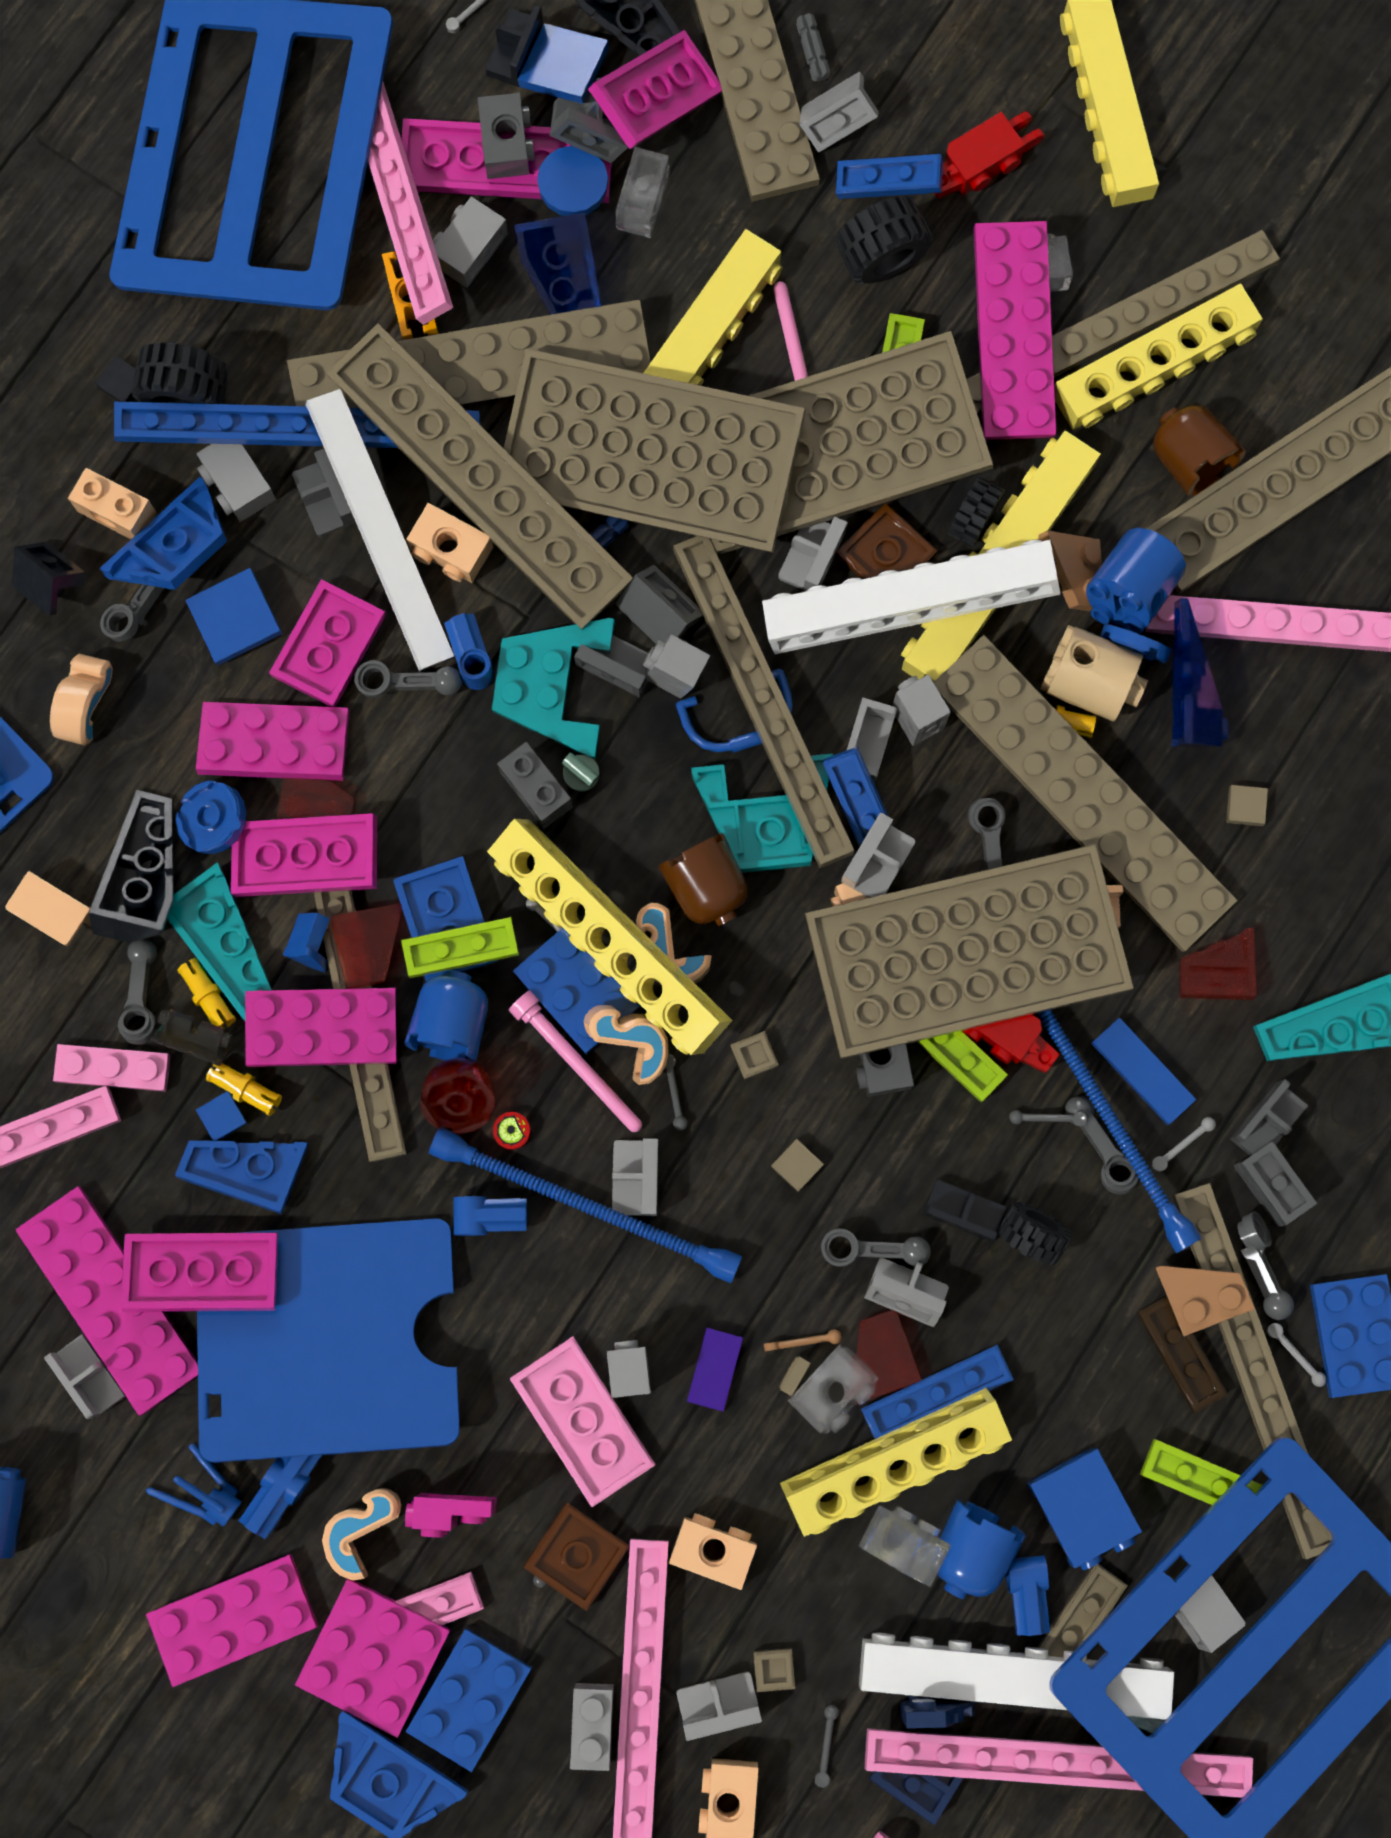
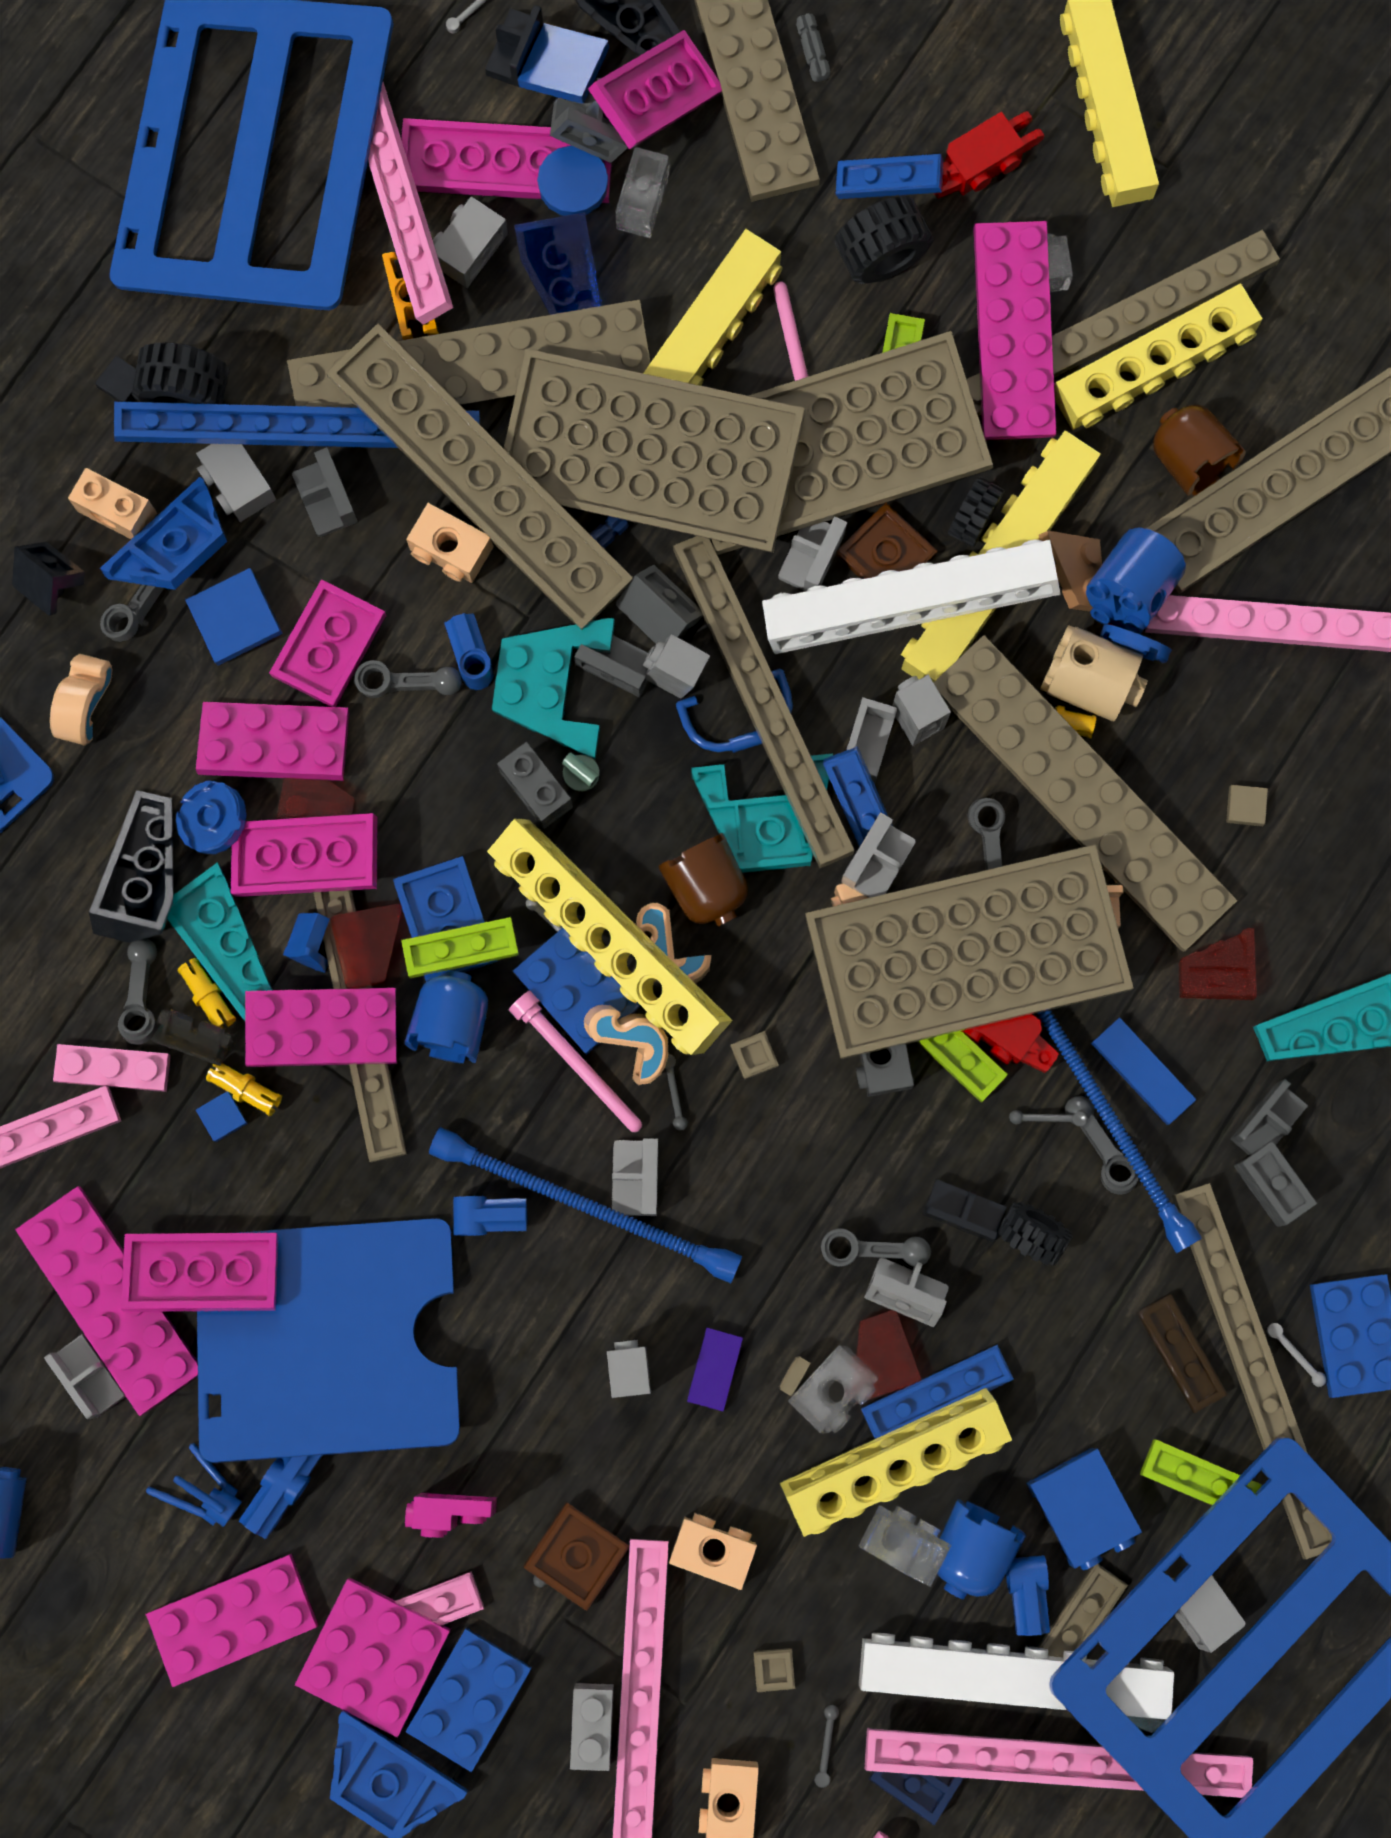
(48, 909): light nougat panel -> none
(246, 1171): blue wing -> none
(353, 1523): animal -> none
(379, 529): white tile -> none
(458, 1095): clear red cylinder -> none
(502, 115): dark grey brick -> none
(511, 1130): tile -> none
(582, 1421): bright pink tile -> none
(718, 1705): light grey panel -> none
(797, 1165): dark tan tile -> none
(834, 1337): medium nougat hinge -> none
(837, 112): light grey panel -> none
(930, 1713): dark blue wing -> none
(1160, 1163): light grey hinge -> none
(1195, 700): clear blue wedge -> none
(1204, 1296): medium nougat wing -> none
(1257, 1238): dark grey piece -> none

